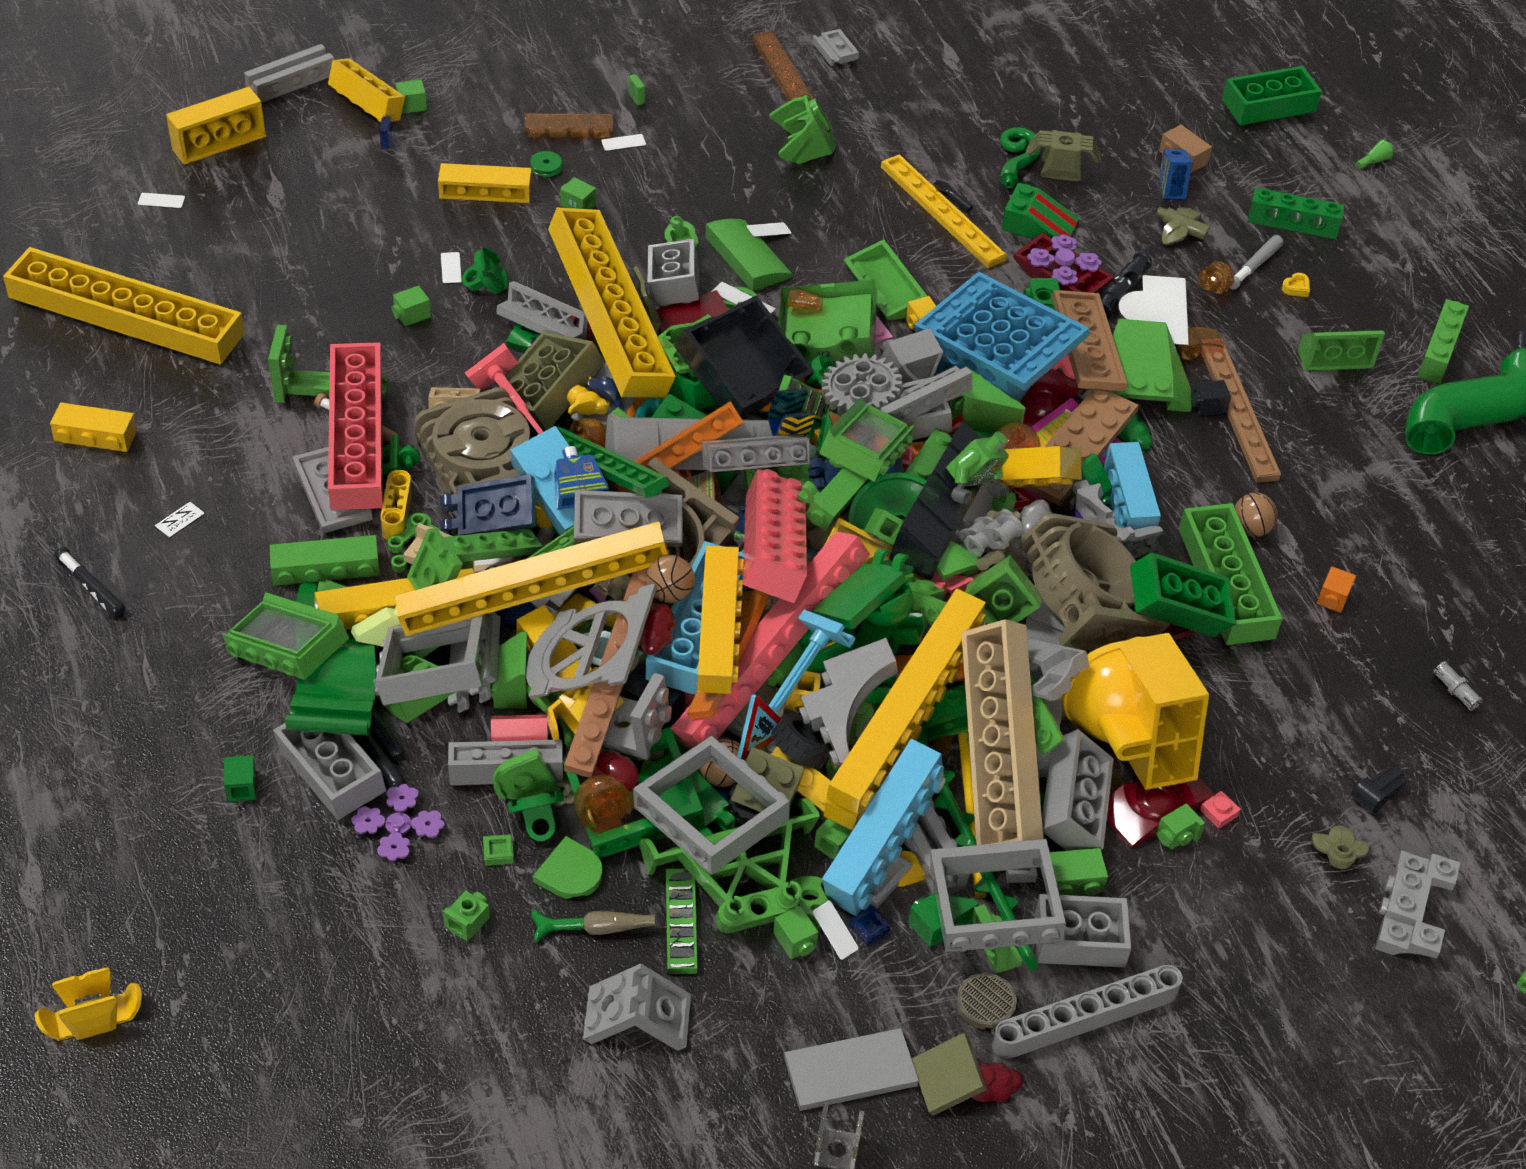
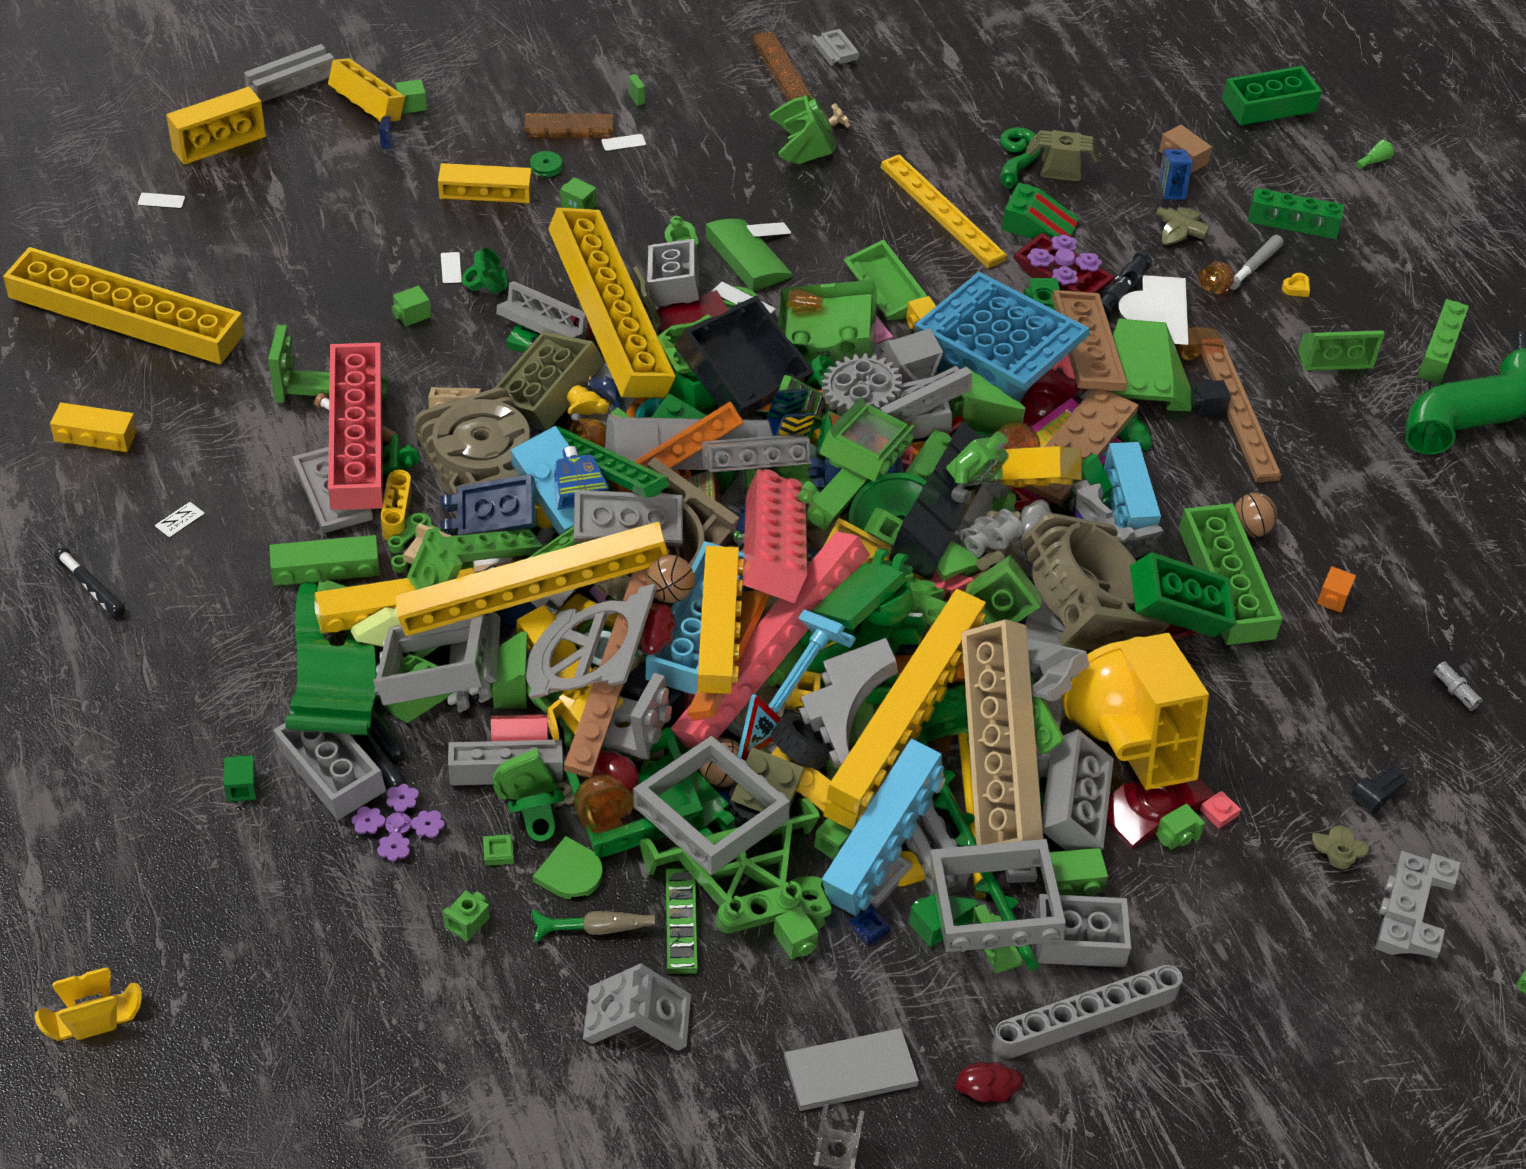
(286, 636): bright green window -> none
(493, 370): coral piece -> none
(835, 930): white sticker -> none
(838, 117): none -> tan plant
(946, 189): black piece -> none
(948, 1074): olive tile -> none
(986, 1000): tile -> none

